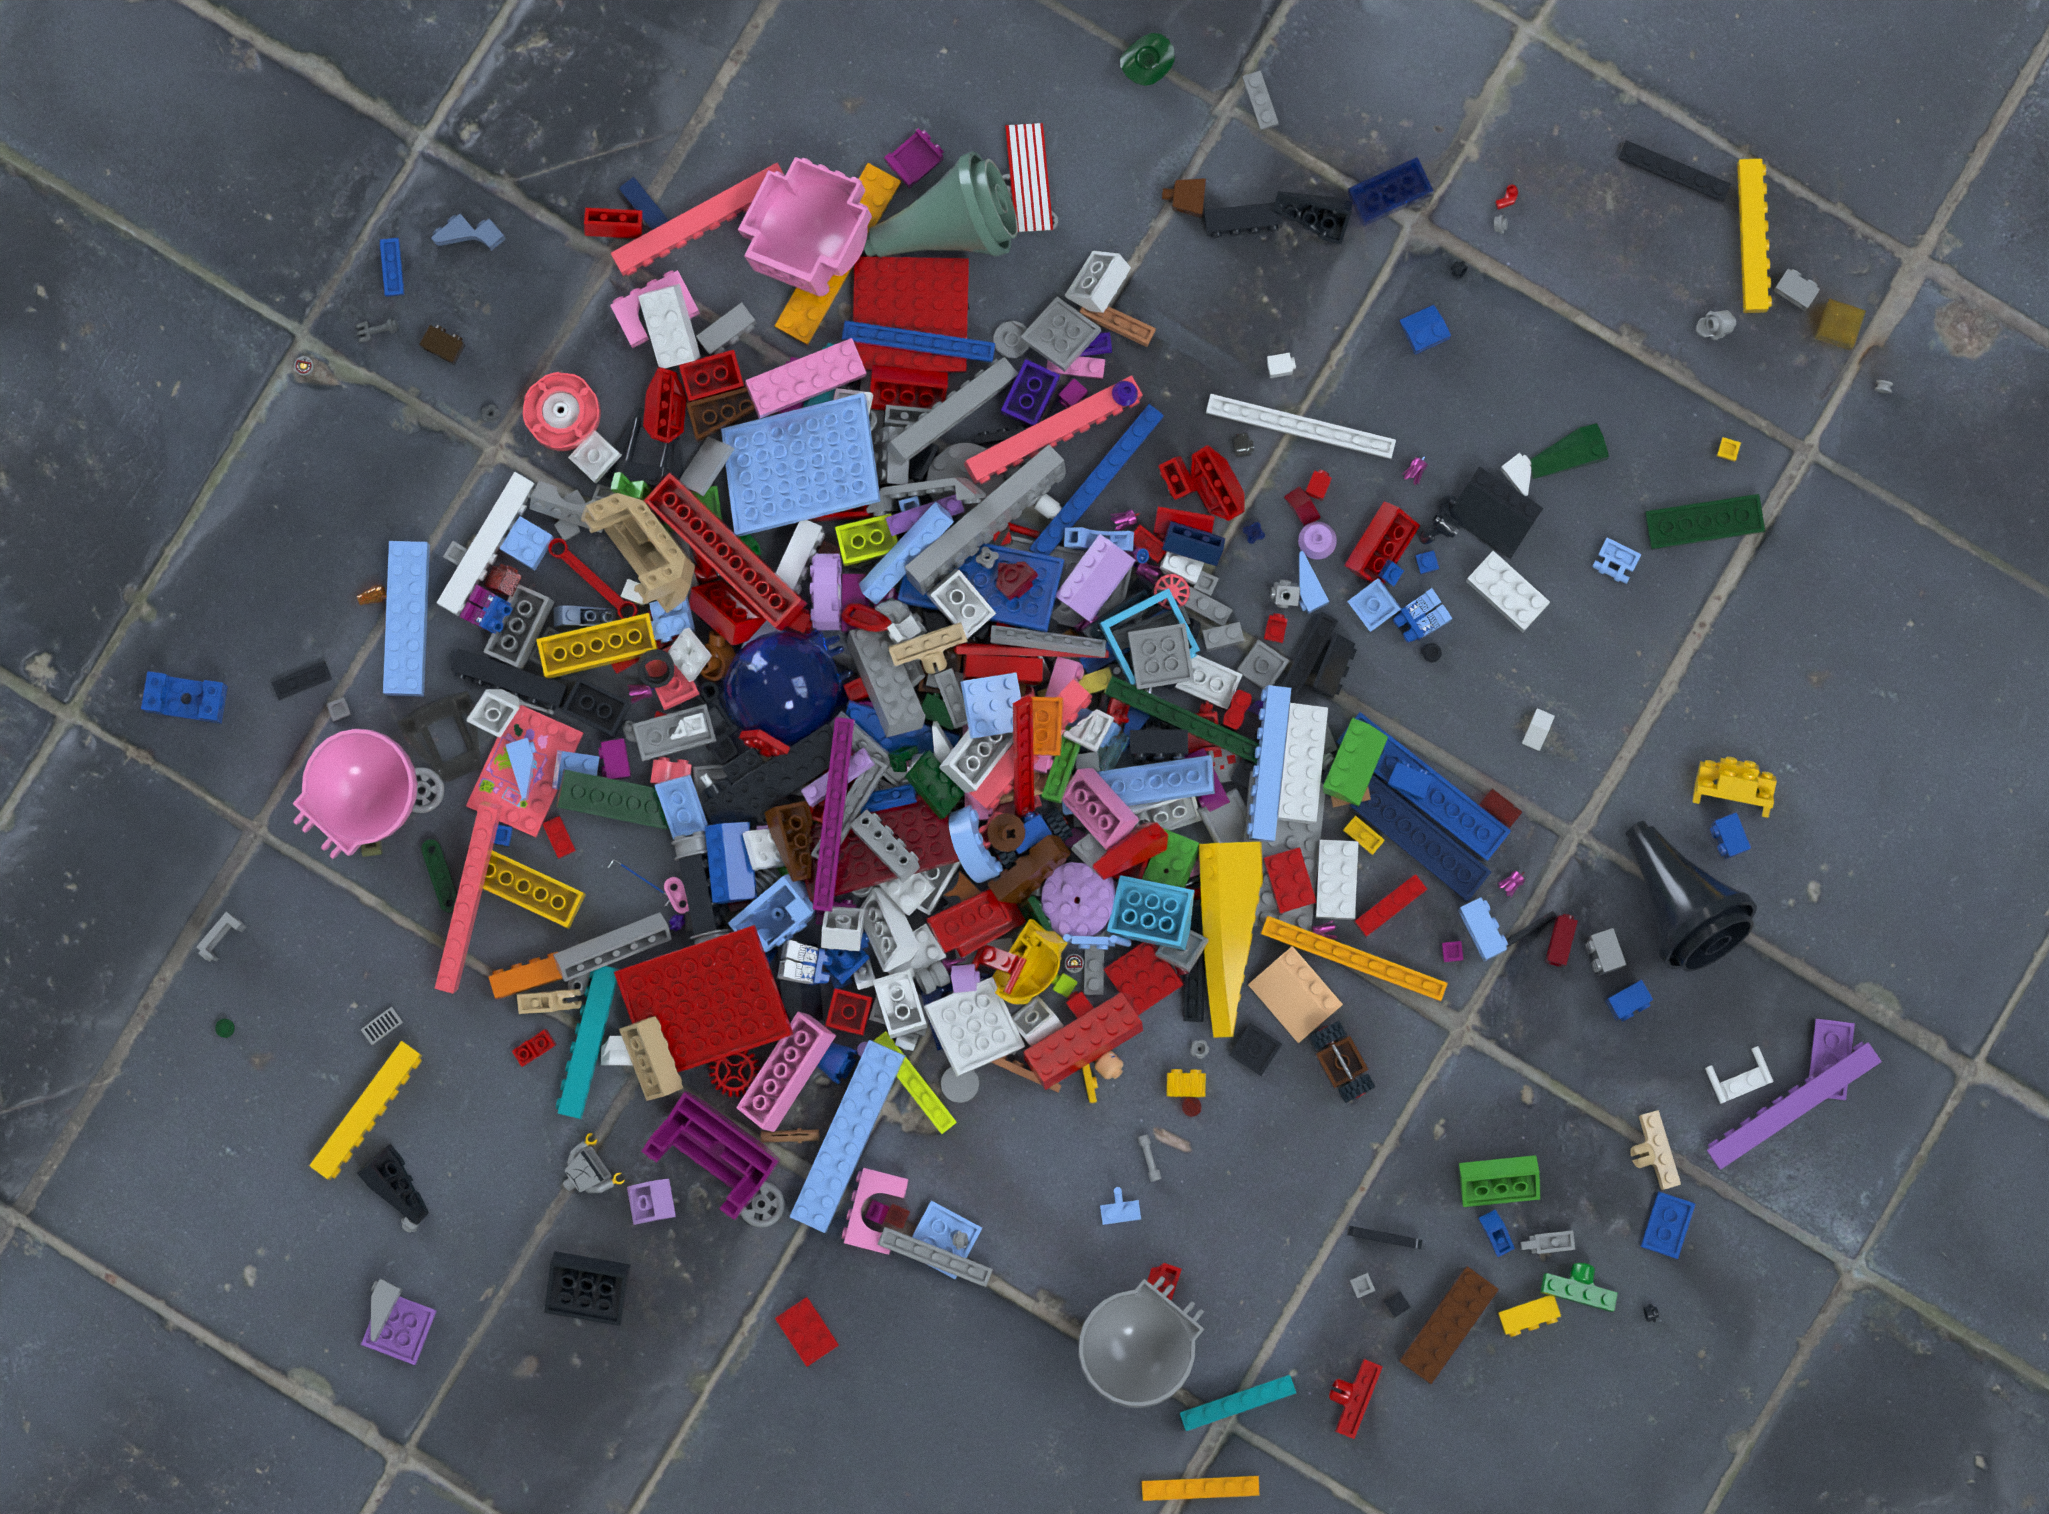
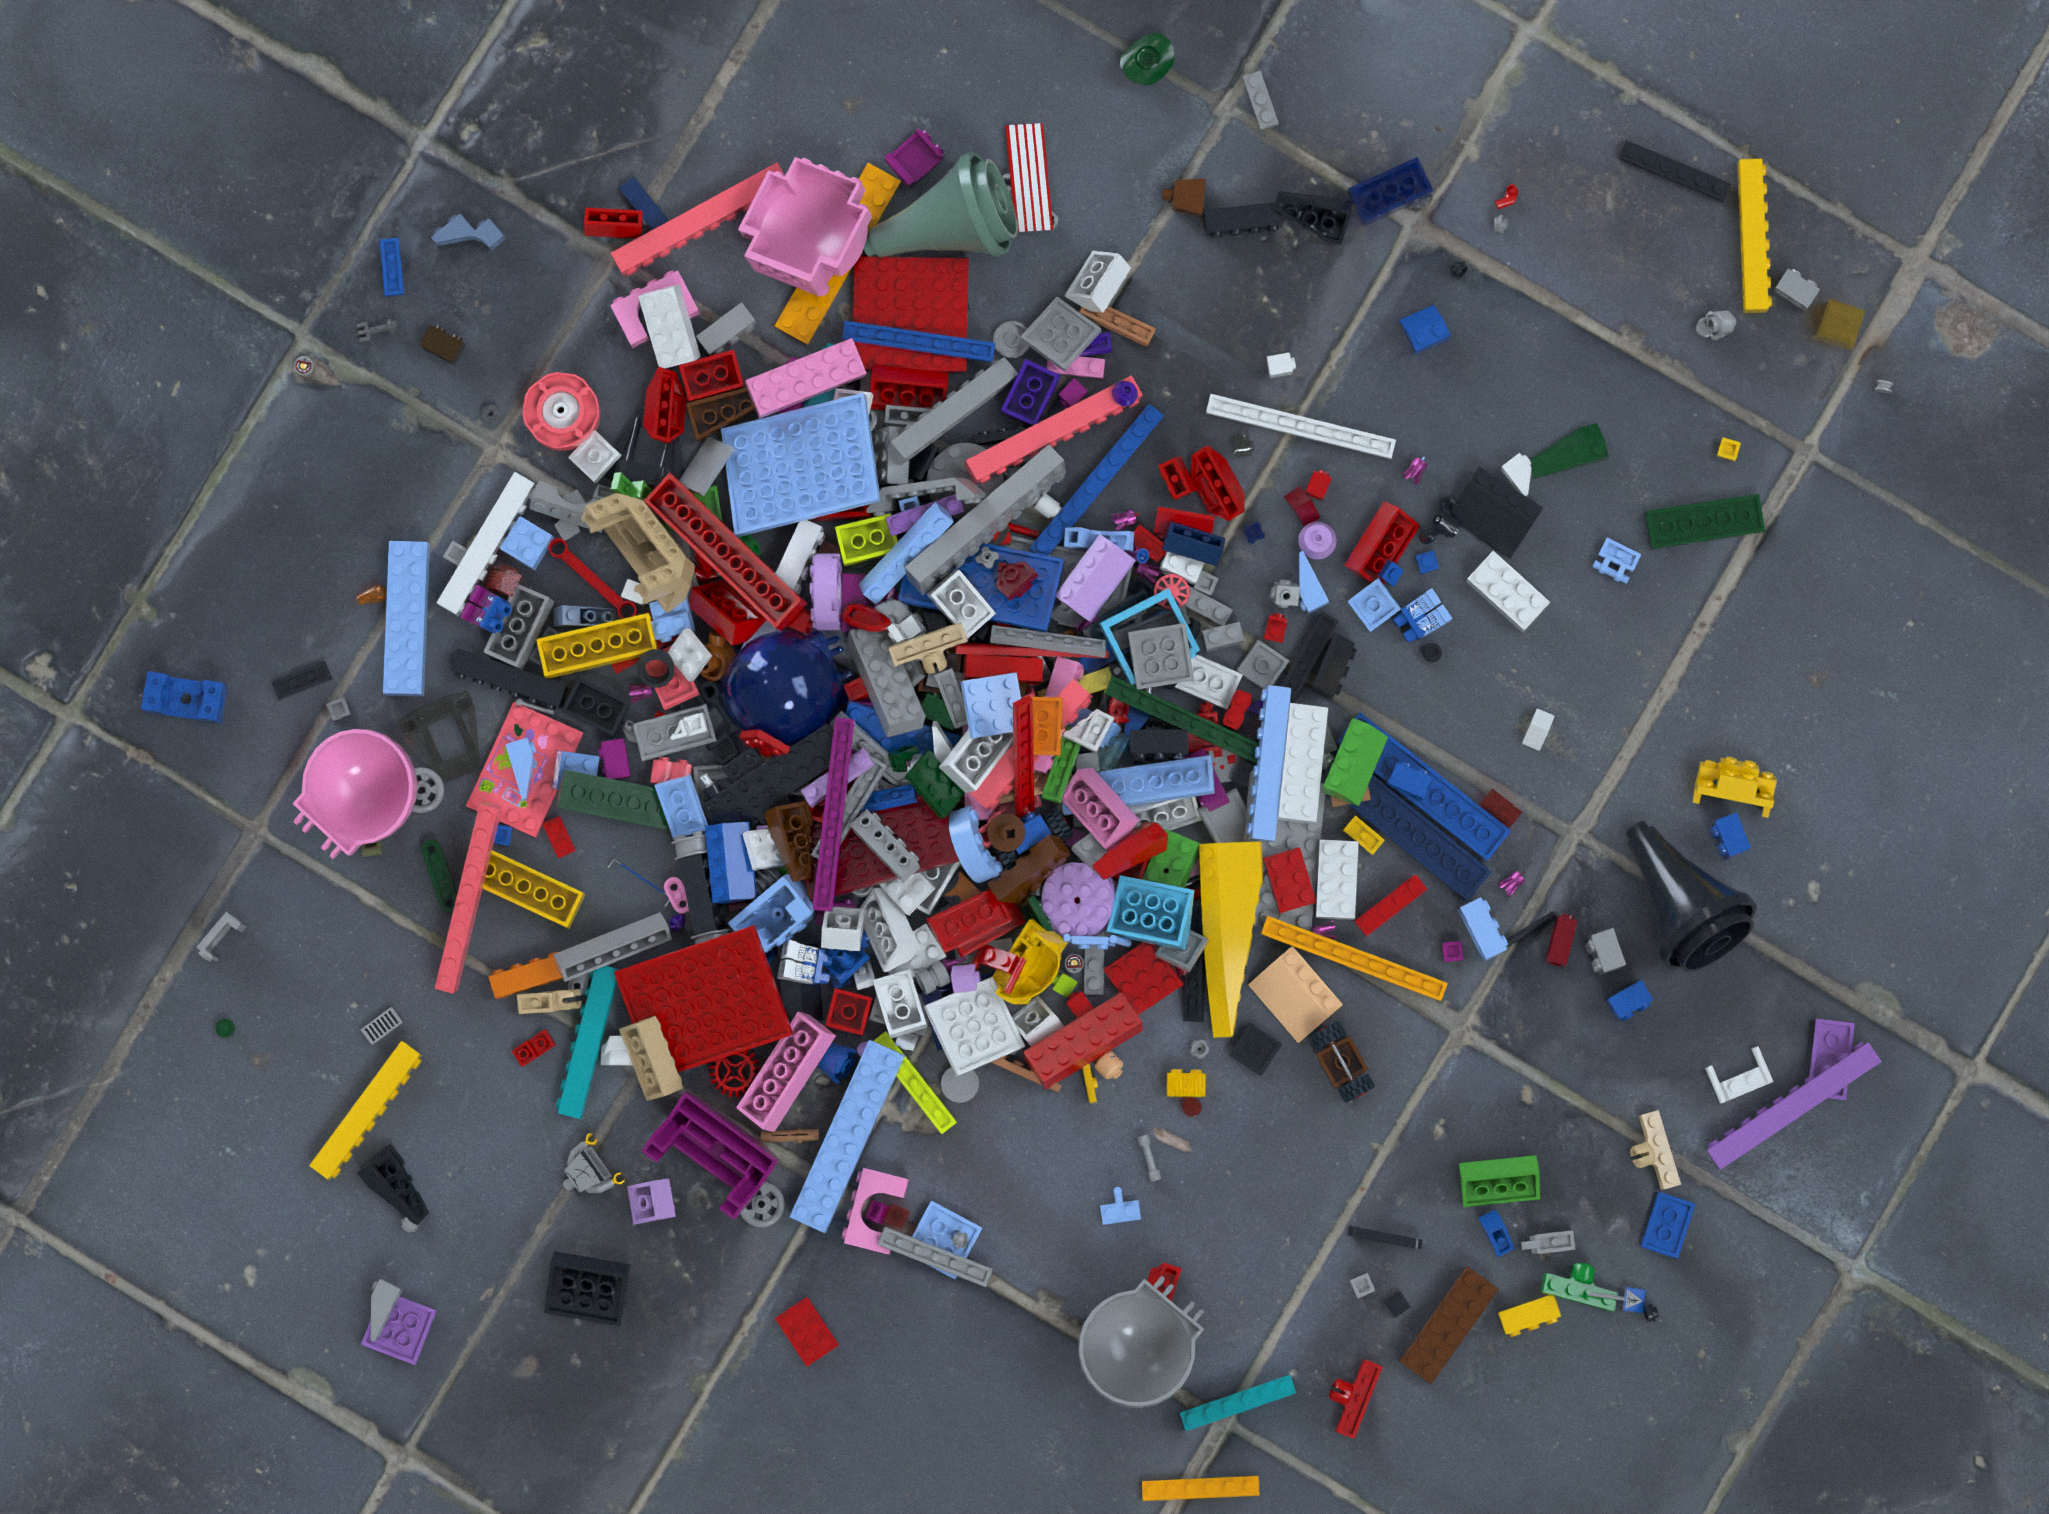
(494, 711): white slope -> none
(1632, 1300): none -> piece

